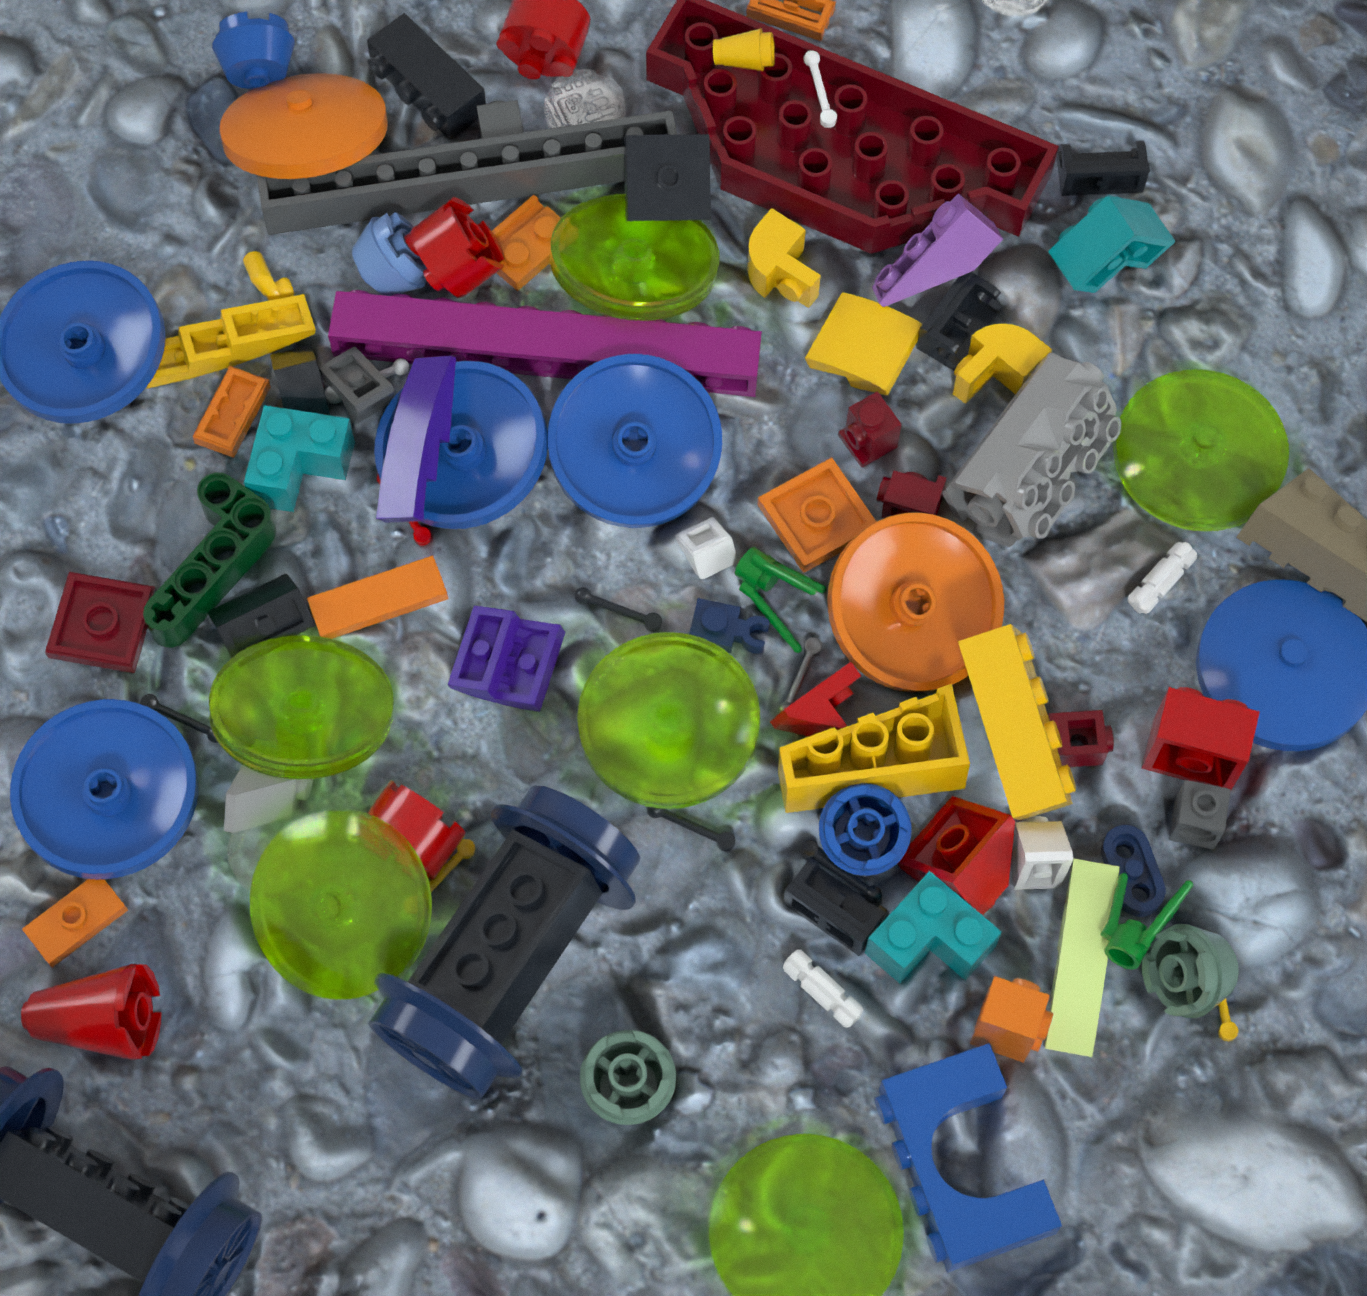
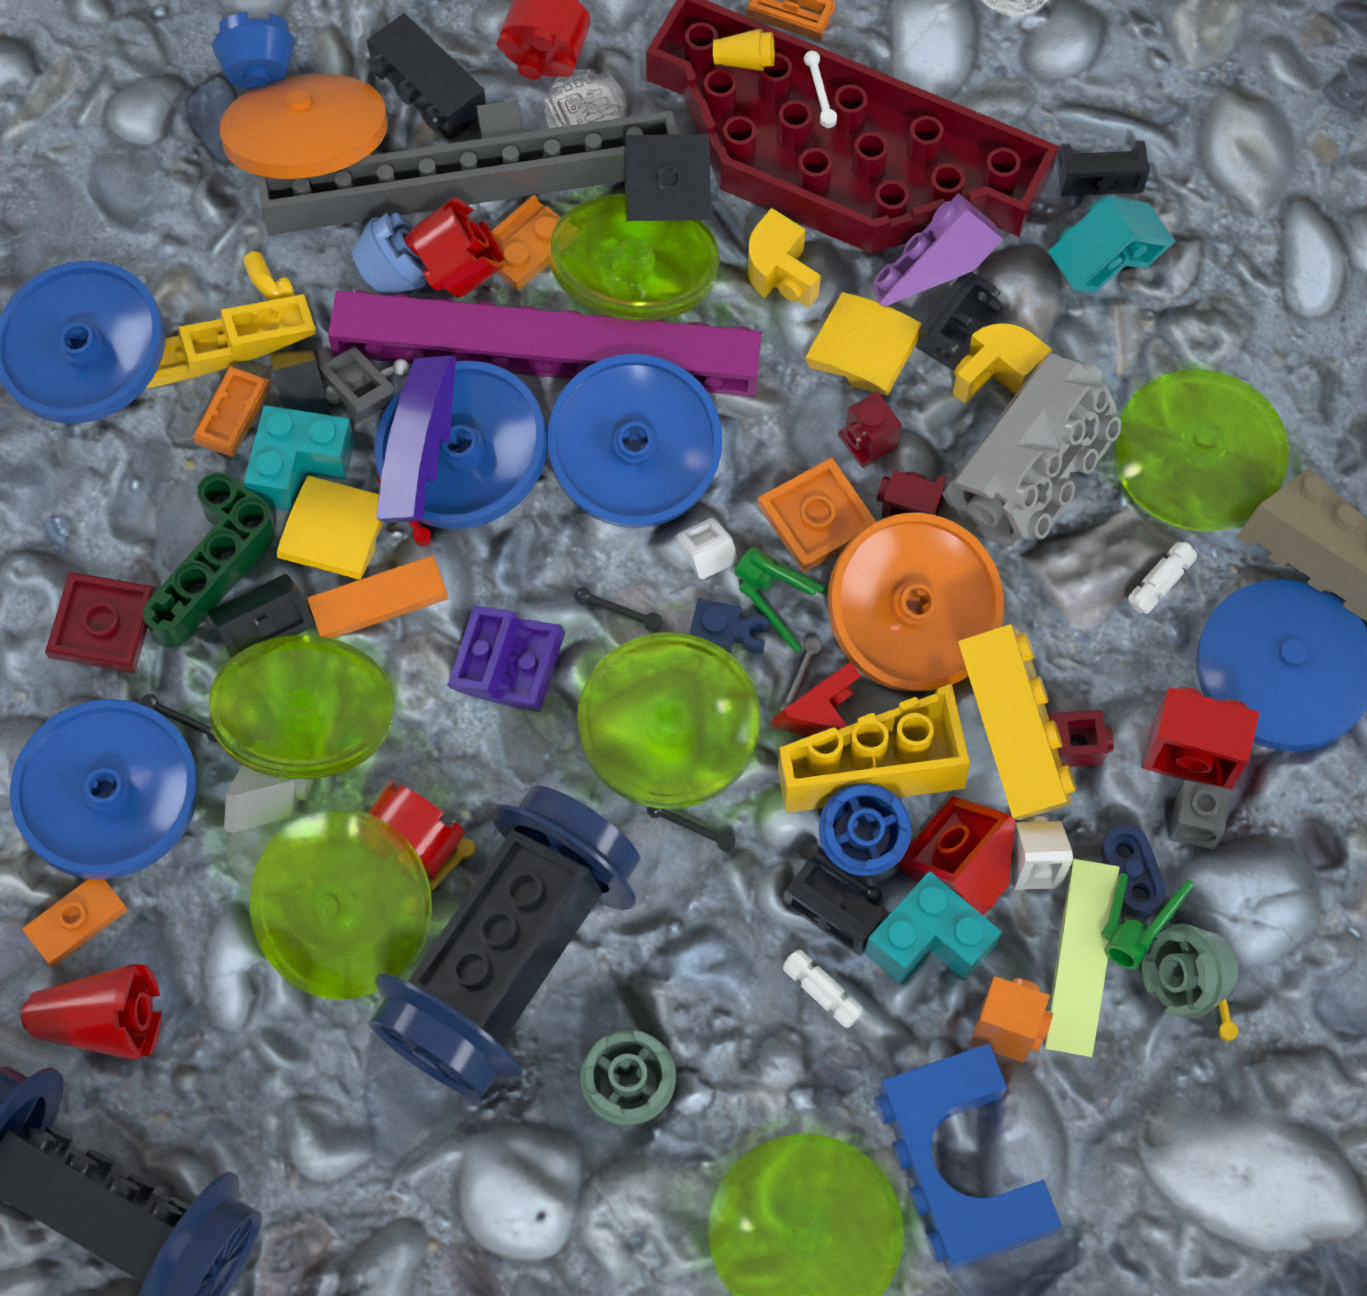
(331, 528): none -> yellow slope

